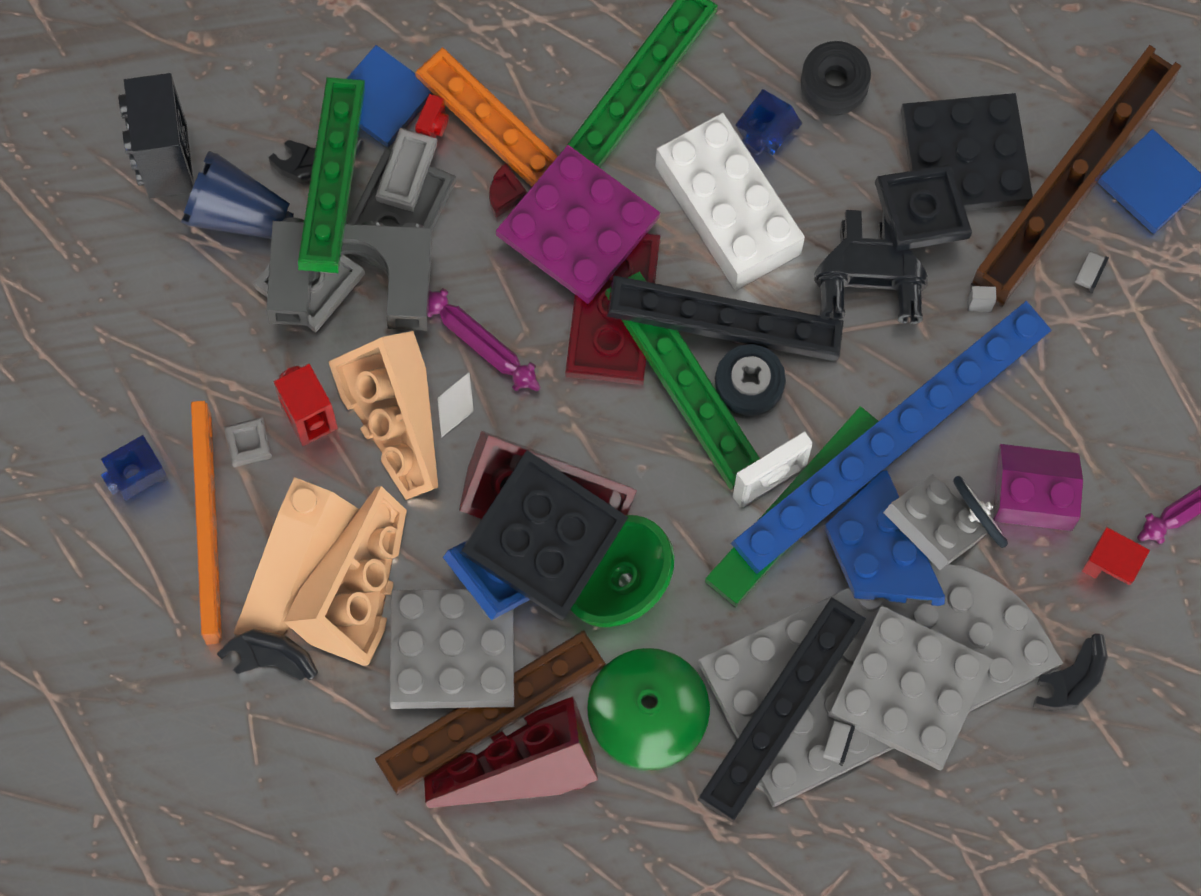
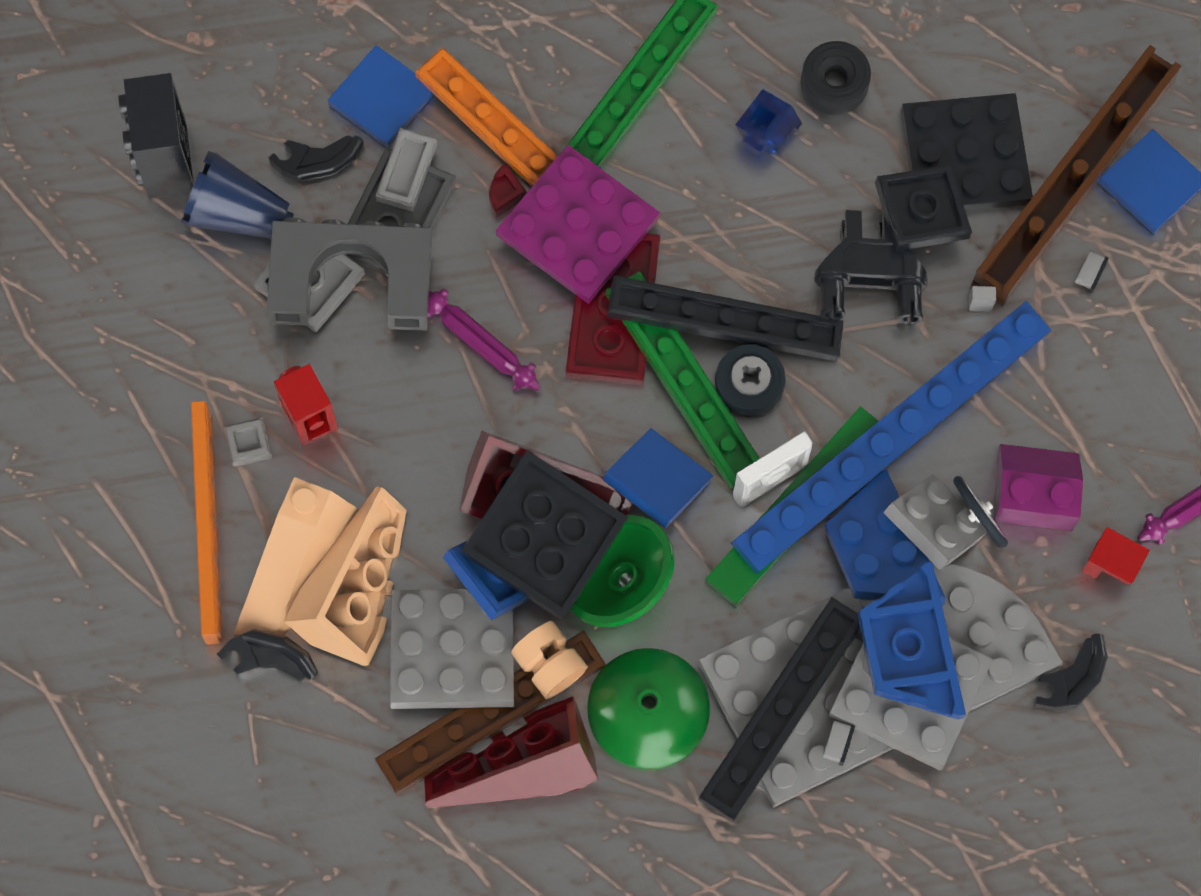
(132, 456): clear blue brick -> none
(331, 176): green tile -> none
(391, 397): light nougat wedge -> none
(433, 117): red plate -> none
(455, 404): white sticker -> none
(561, 667): none -> light nougat wheel
(658, 477): none -> blue tile
(729, 201): white brick -> none
(911, 646): none -> blue wing

